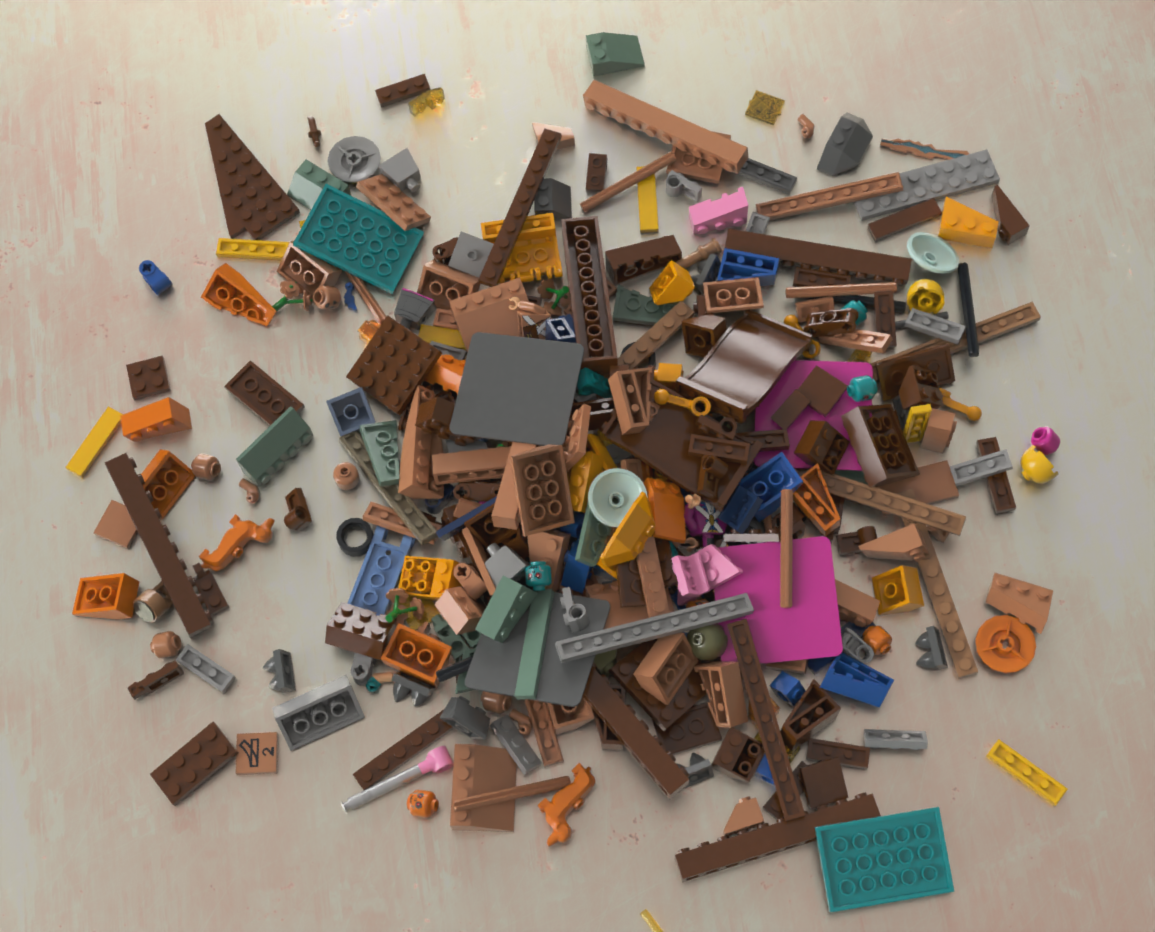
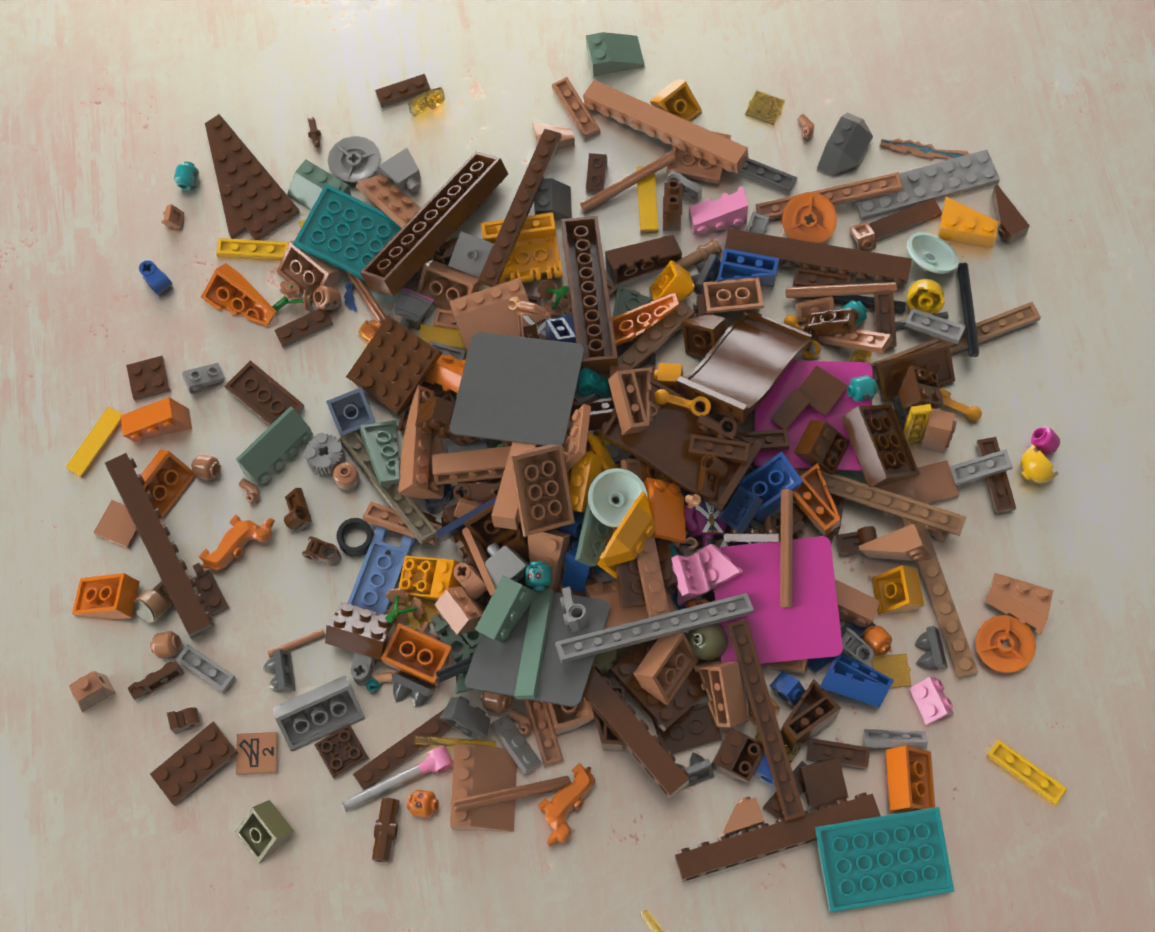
(91, 690): none -> nougat torso
(173, 217): none -> nougat tile
(183, 720): none -> reddish brown leg
(186, 175): none -> teal head
(203, 376): none -> light grey plate
(263, 830): none -> olive slope
(299, 642): none -> nougat bar
(303, 327): none -> reddish brown plate
(318, 550): none -> reddish brown piece
(324, 454): none -> light grey brick
(341, 751): none -> reddish brown tile
(385, 830): none -> reddish brown piece
(434, 223): none -> reddish brown brick
(451, 741): none -> clear yellow bar
(576, 108): none -> nougat tile
(639, 320): none -> orange wedge
(672, 205): none -> reddish brown hips
(677, 100): none -> light orange slope
(803, 206): none -> orange piece
(863, 236): none -> nougat bracket
(894, 667): none -> clear yellow piece
(909, 779): none -> orange slope
(931, 699): none -> bright pink bracket

